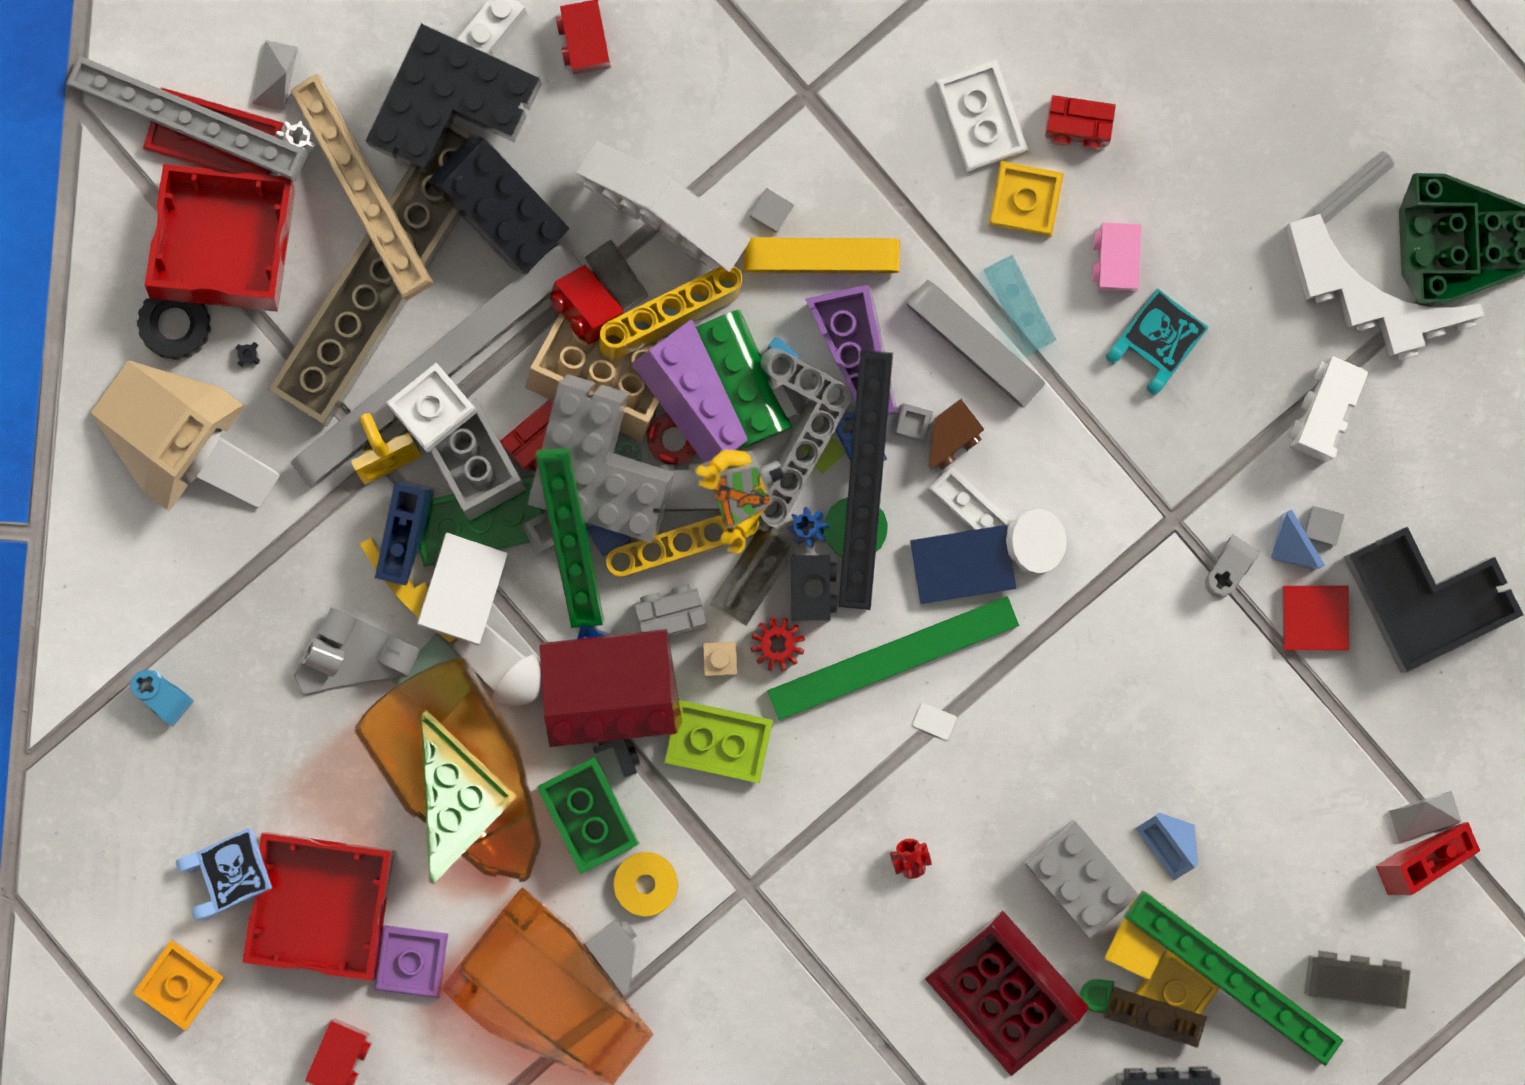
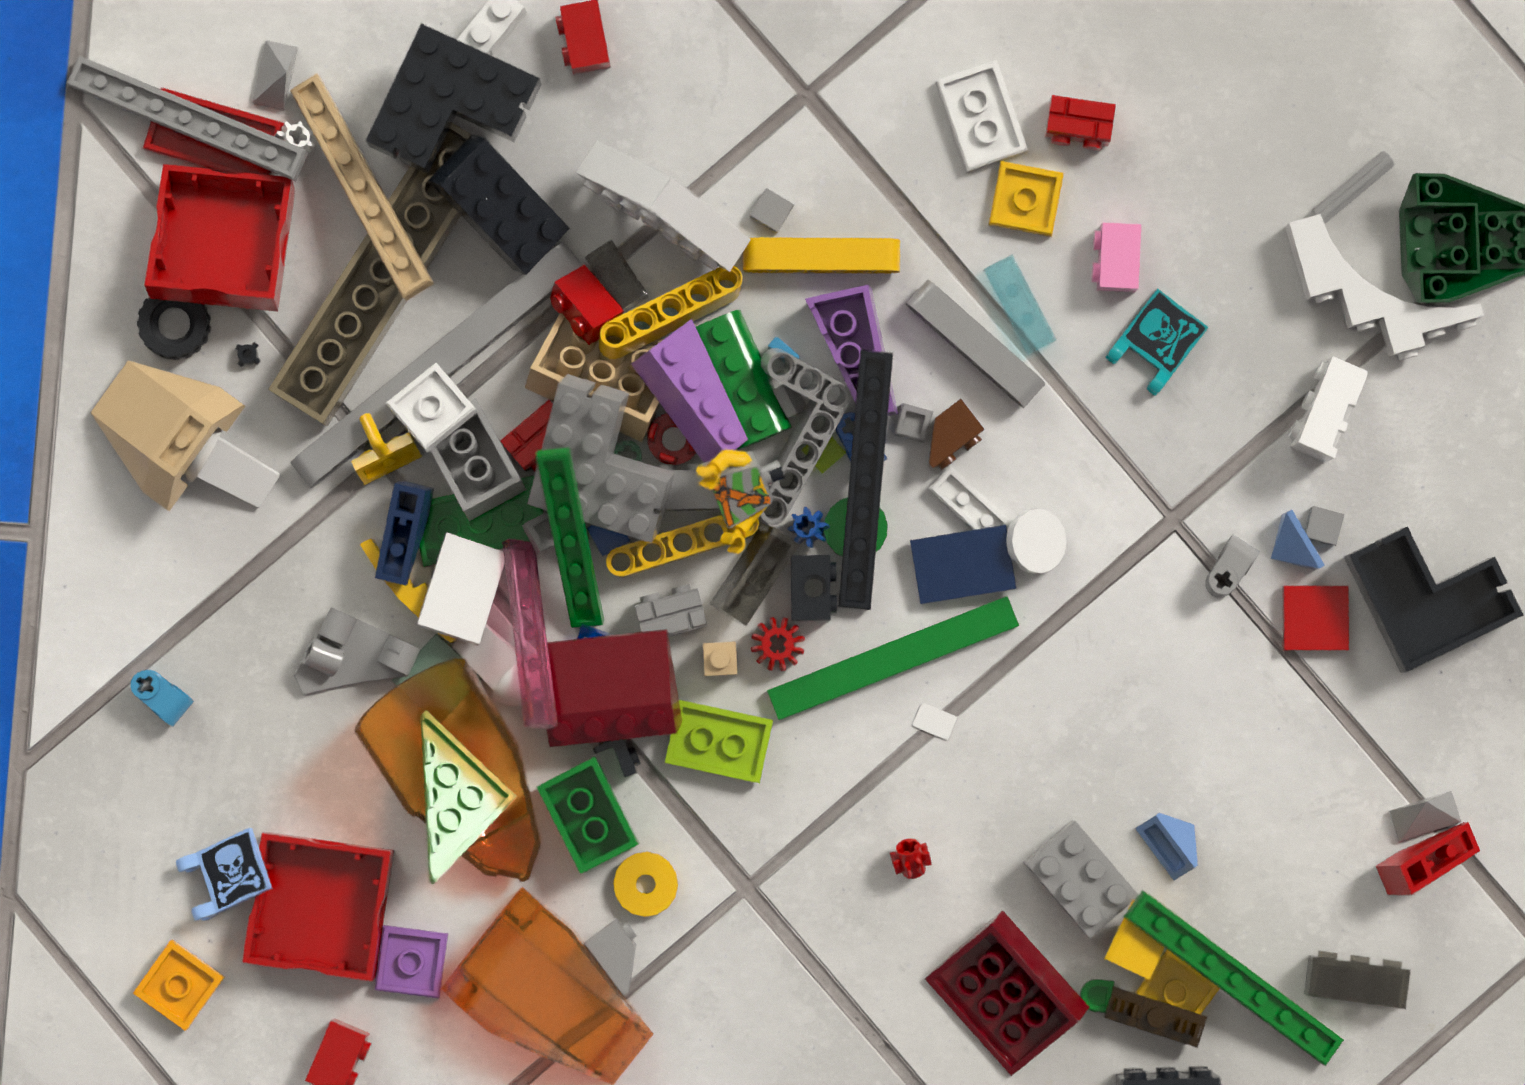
(529, 634): none -> clear pink tile

